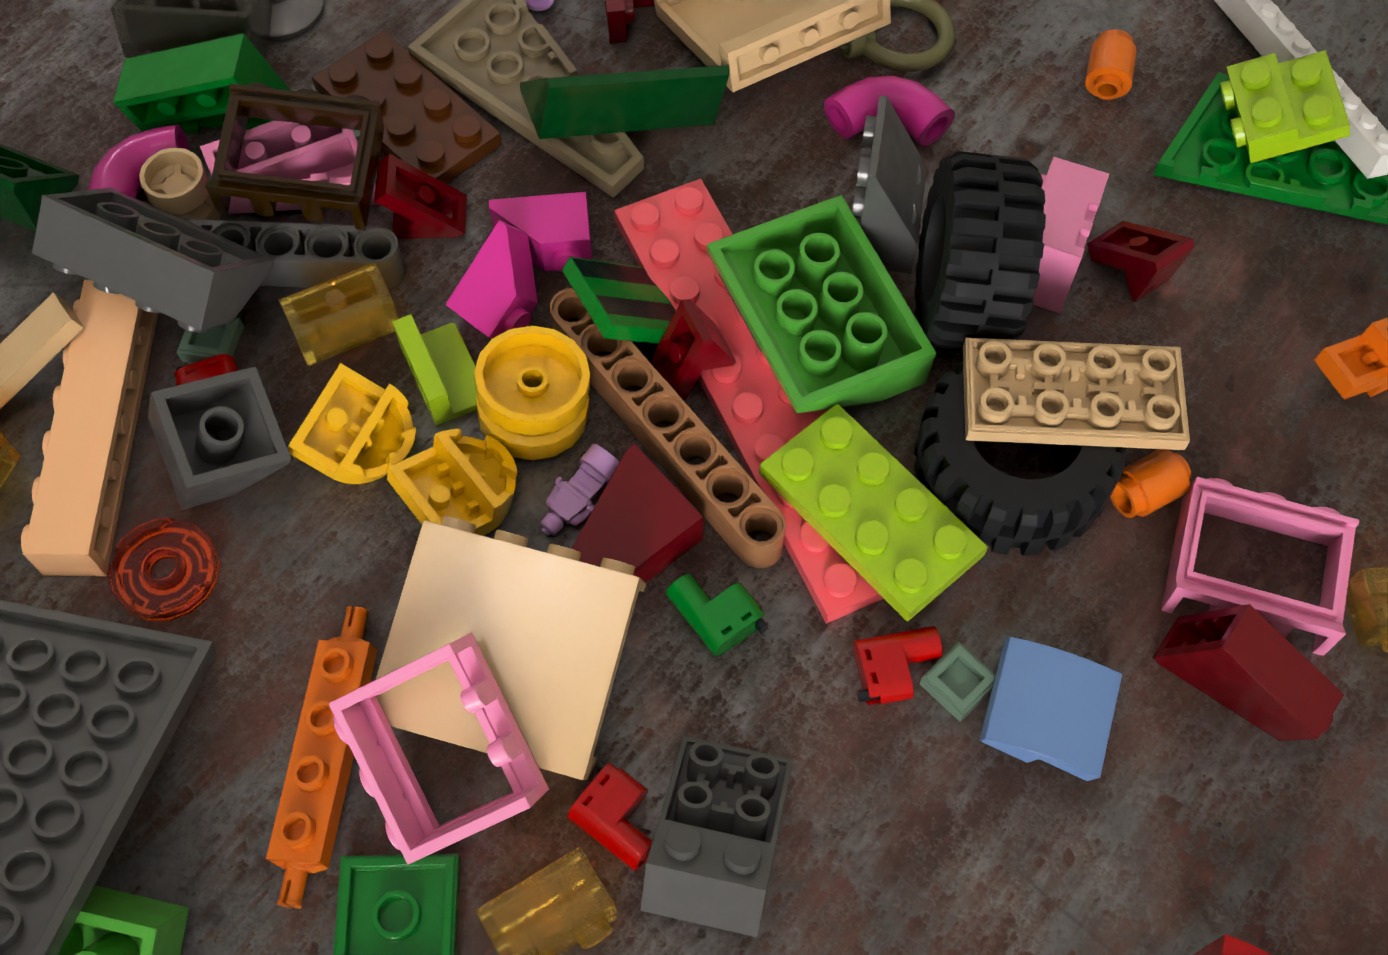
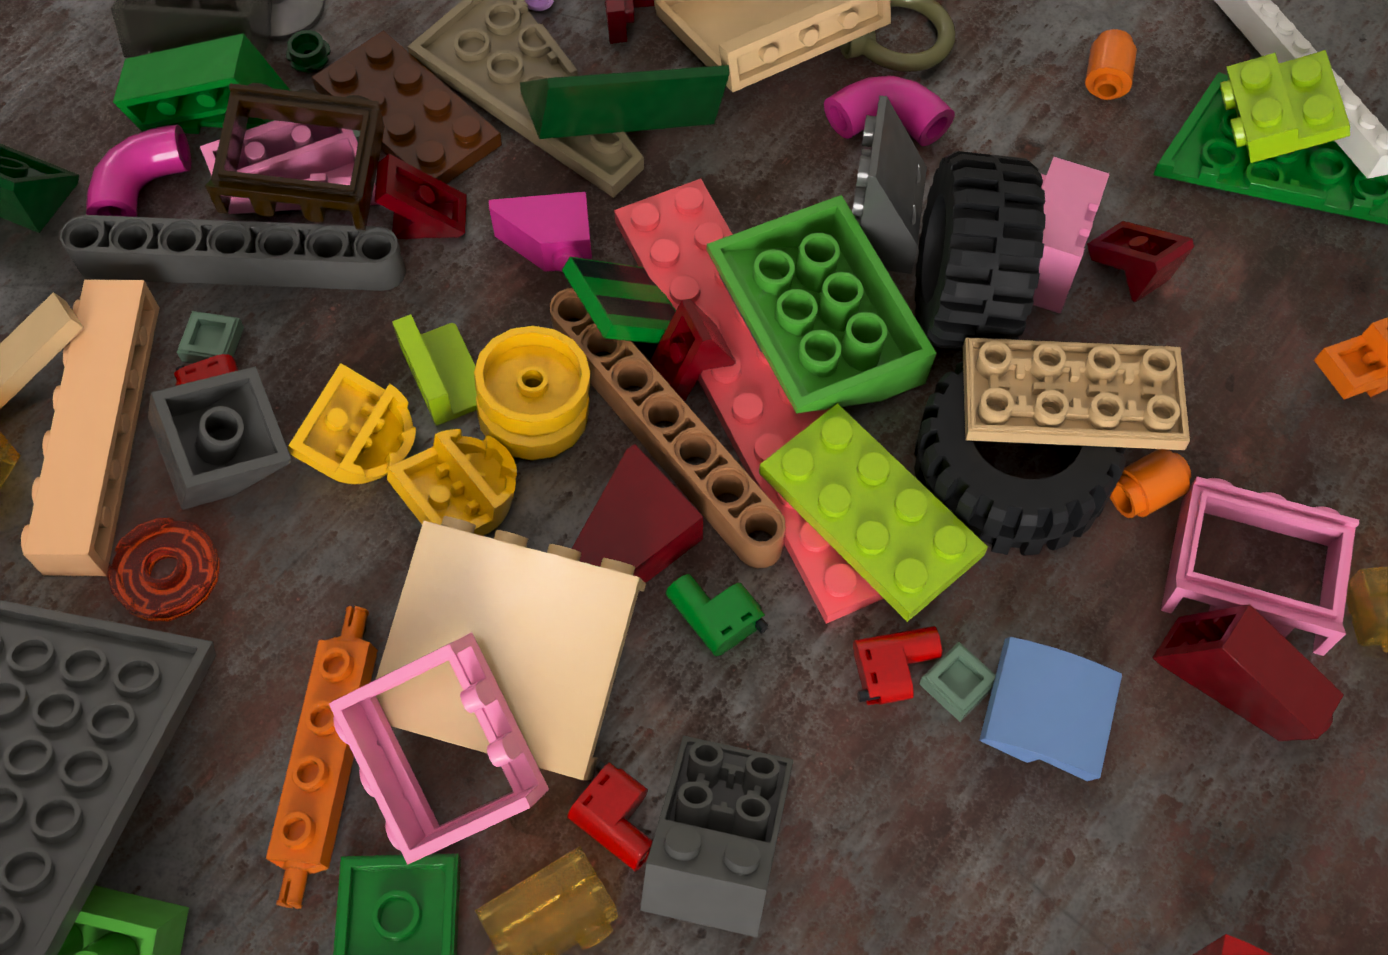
(148, 256): dark grey slope -> none
(176, 184): tan wheel -> none
(307, 51): none -> dark green plate
(340, 313): clear yellow brick -> none
(499, 284): dark pink slope -> none
(573, 500): lavender piece -> none

